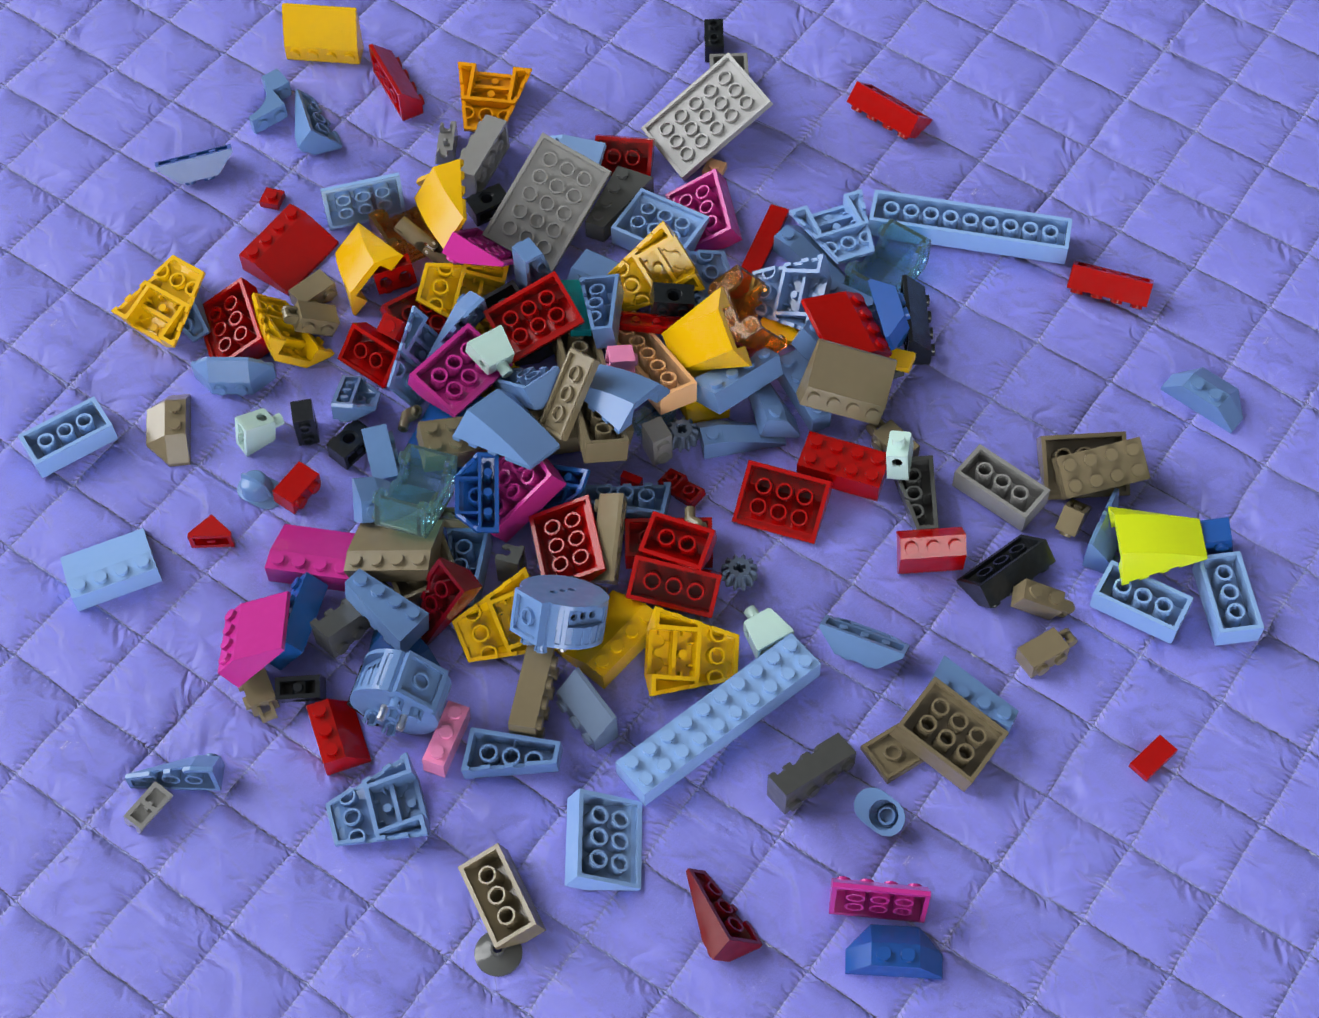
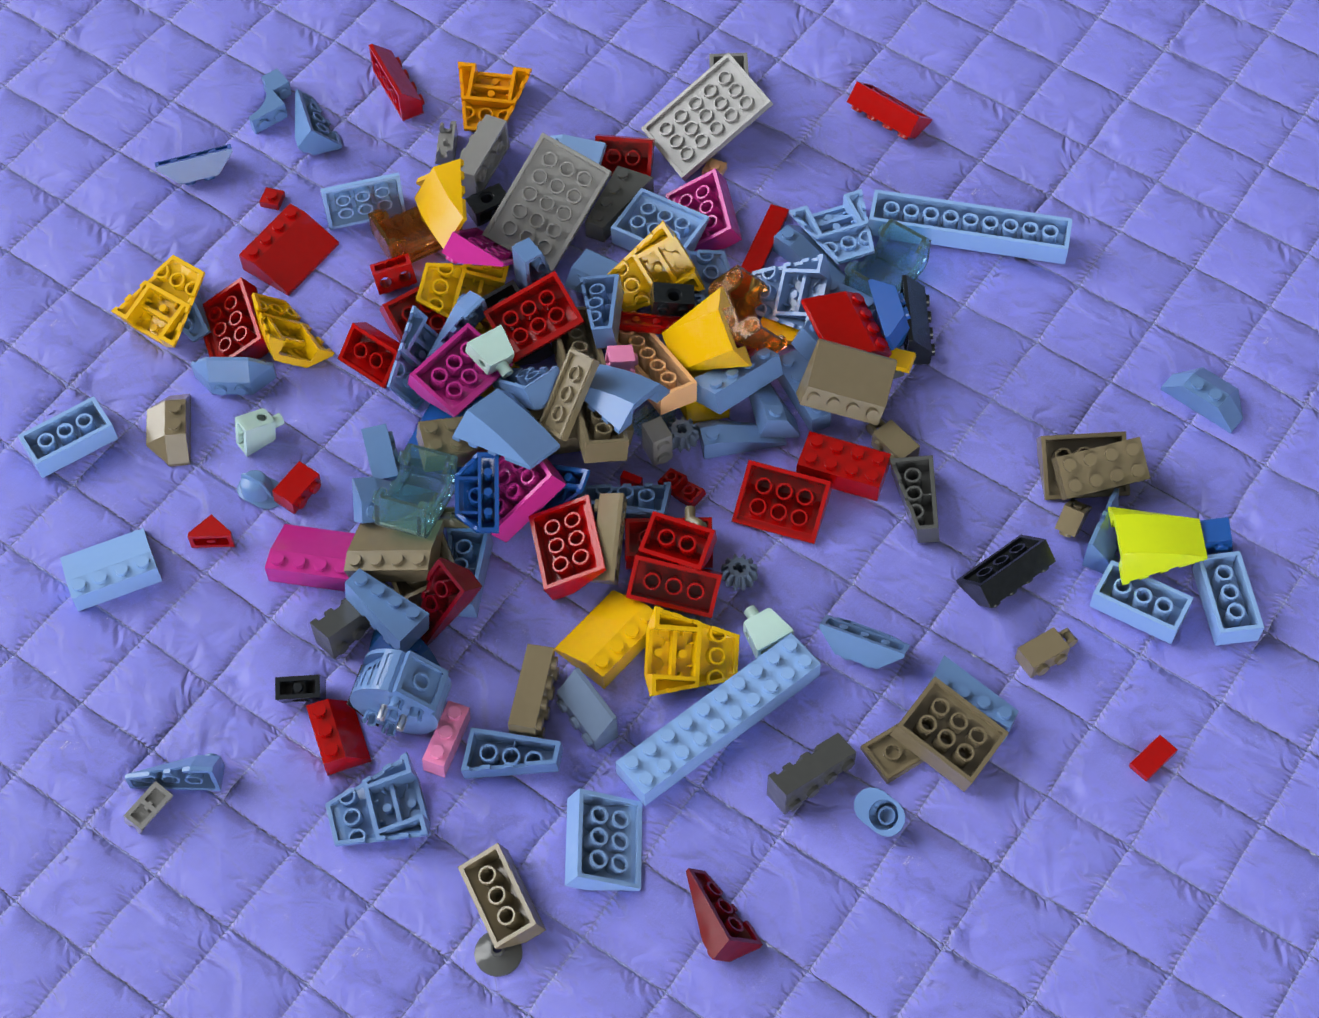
(253, 637): dark pink slope -> none
(260, 696): dark tan brick -> none
(304, 422): black brick -> none
(304, 606): blue wedge -> none
(311, 317): dark tan brick -> none
(315, 288): dark tan piece -> none
(322, 33): yellow slope -> none
(342, 450): black brick -> none
(354, 399): medium blue wedge -> none
(359, 259): yellow wedge -> none
(392, 327): red slope -> none
(409, 415): dark tan arm -> none
(418, 237): dark tan piece -> none
(486, 625): yellow wedge -> none
(510, 564): dark grey hinge -> none
(559, 613): medium blue piece -> none
(574, 290): teal tile -> none
(713, 37): black brick -> none
(879, 899): dark pink slope -> none
(894, 953): blue wedge -> none
(899, 447): light aqua torso -> none
(931, 550): red slope -> none
(1000, 487): light grey brick -> none
(1040, 600): dark tan brick -> none
(1110, 284): red slope -> none

